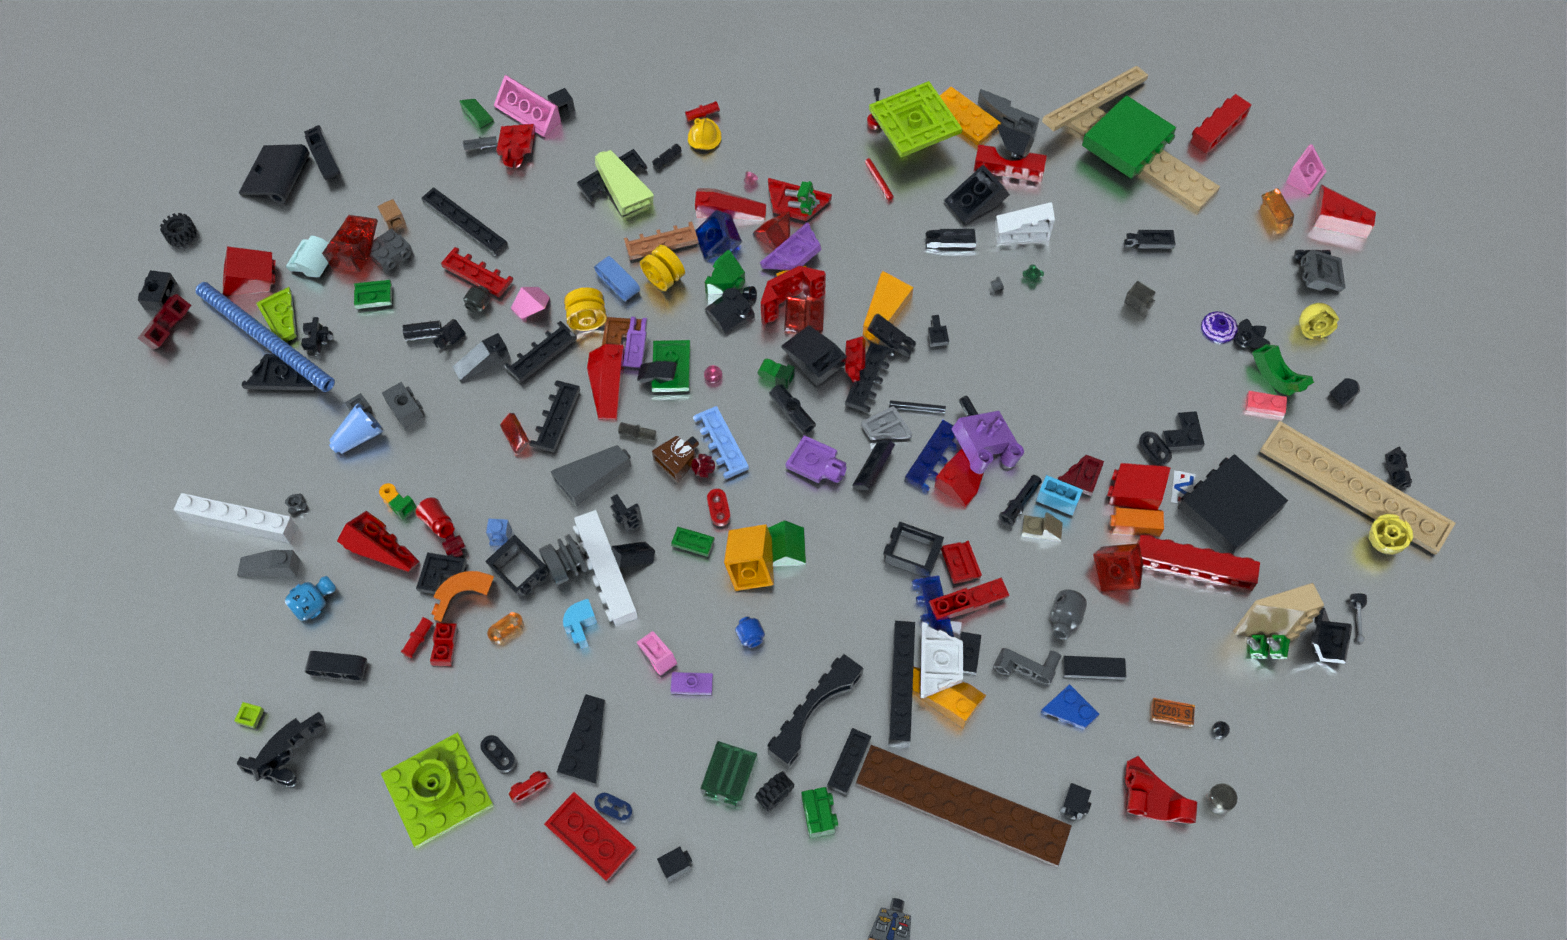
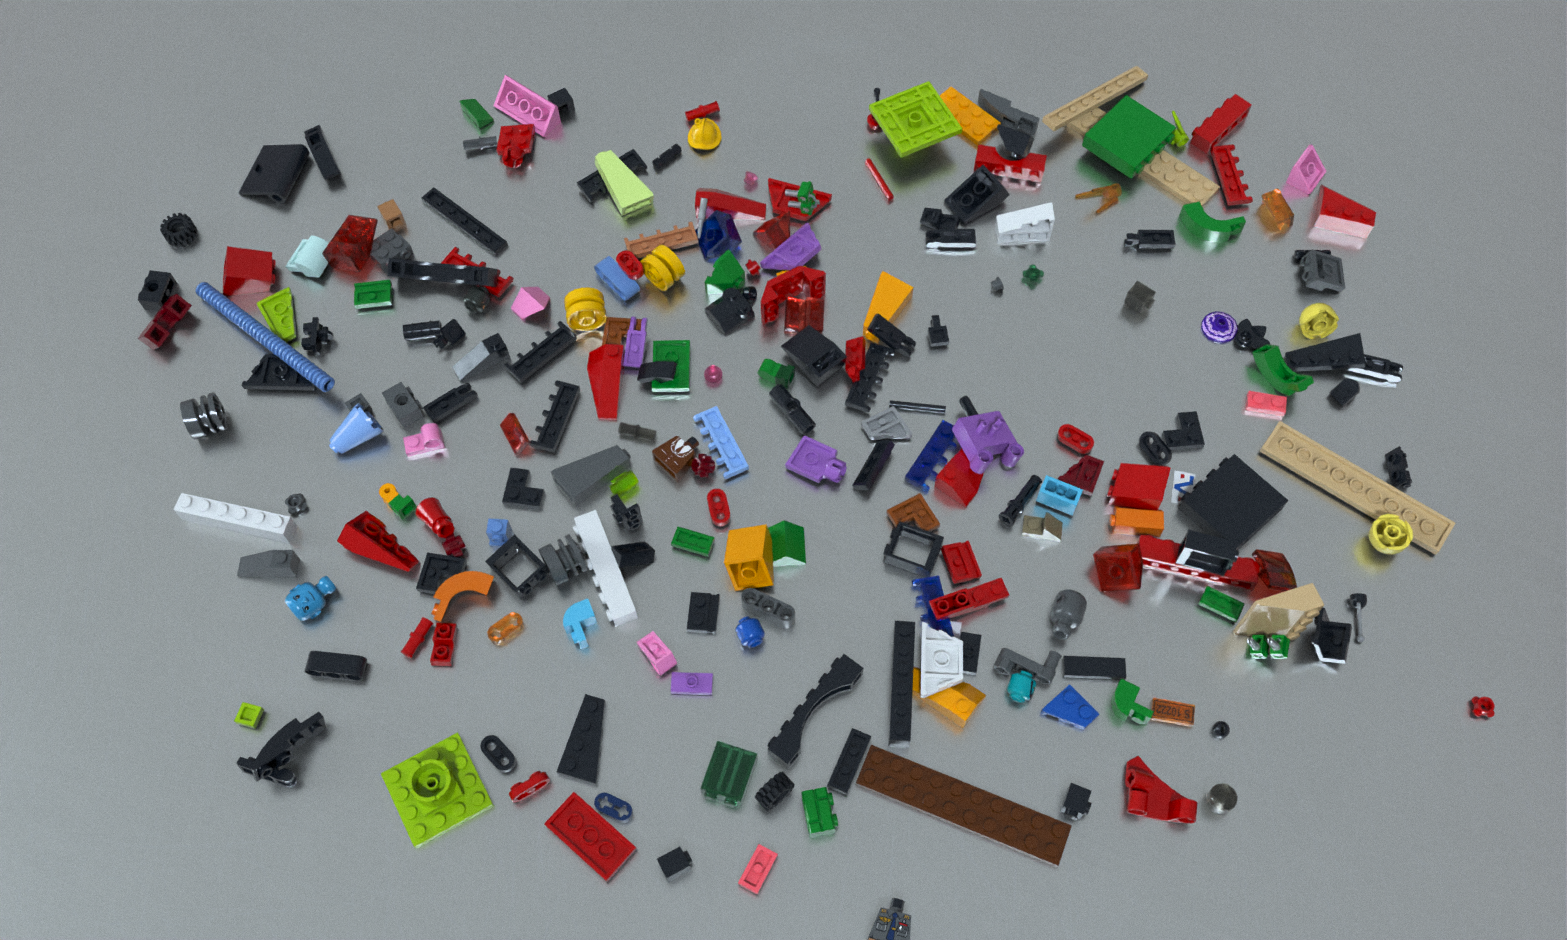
(200, 417): none -> dark grey wheel
(426, 441): none -> bright pink plate
(442, 272): none -> black arch
(449, 402): none -> black hinge
(518, 493): none -> black plate
(623, 483): none -> clear neon green brick
(632, 267): none -> red plate
(701, 216): none -> light grey piece
(703, 613): none -> black plate
(753, 267): none -> red plate
(758, 869): none -> coral plate
(774, 615): none -> dark grey beam
(916, 510): none -> dark orange plate
(935, 219): none -> black slope
(1021, 686): none -> teal head
(1076, 438): none -> red plate
(1110, 192): none -> clear orange plant
(1124, 705): none -> green brick
(1180, 136): none -> lime plant
(1207, 552): none -> black window
(1208, 228): none -> green arch
(1221, 604): none -> green plate
(1229, 176): none -> red hinge
(1275, 571): none -> clear red slope
(1330, 355): none -> black wing
(1380, 368): none -> black hinge
(1487, 703): none -> red plate

